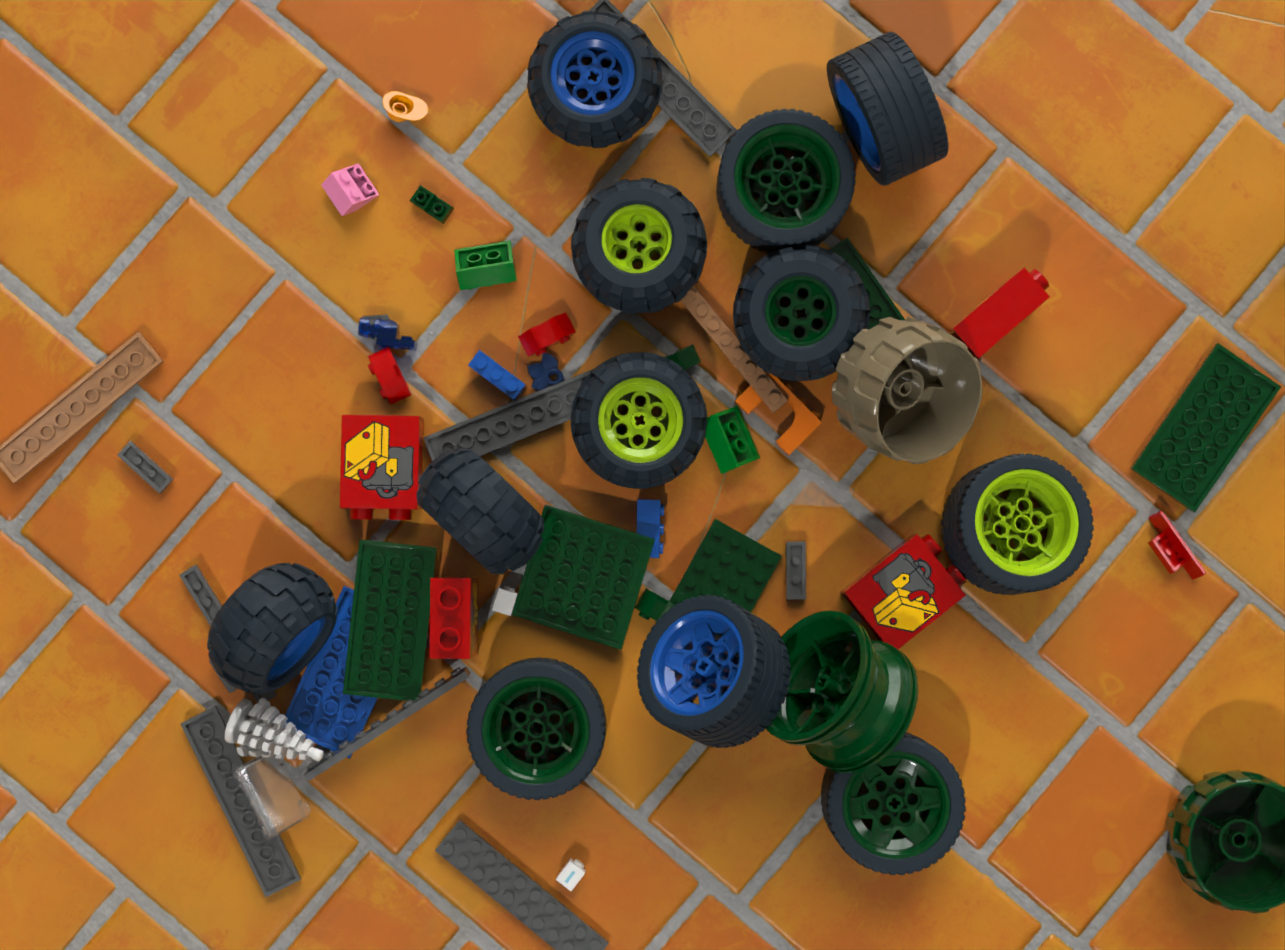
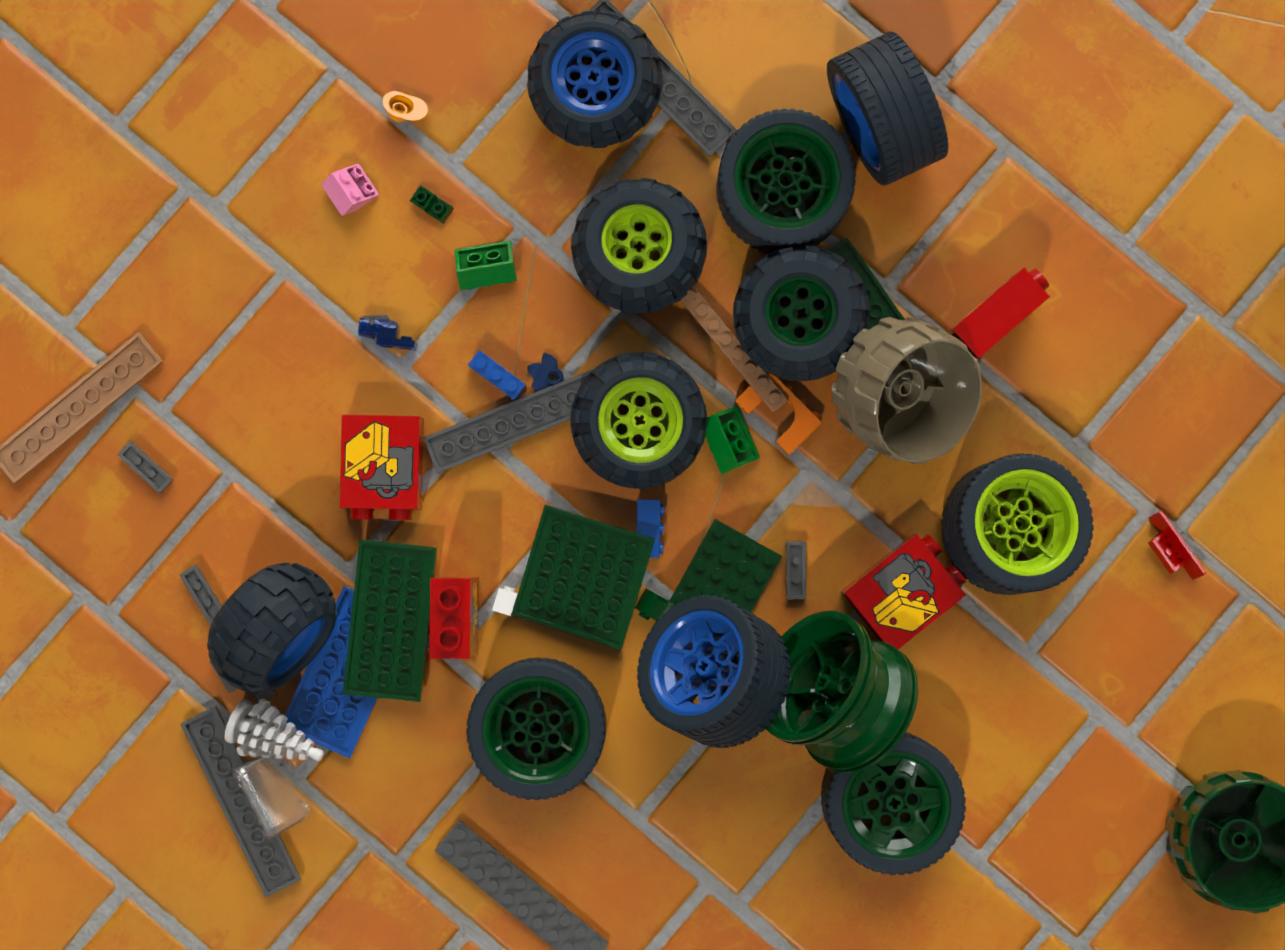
(389, 376): red brick -> none
(393, 718): dark grey plate -> none
(480, 510): black wheel -> none
(547, 334): red brick -> none
(571, 873): white brick -> none
(685, 357): dark green slope -> none
(1205, 427): dark green plate -> none

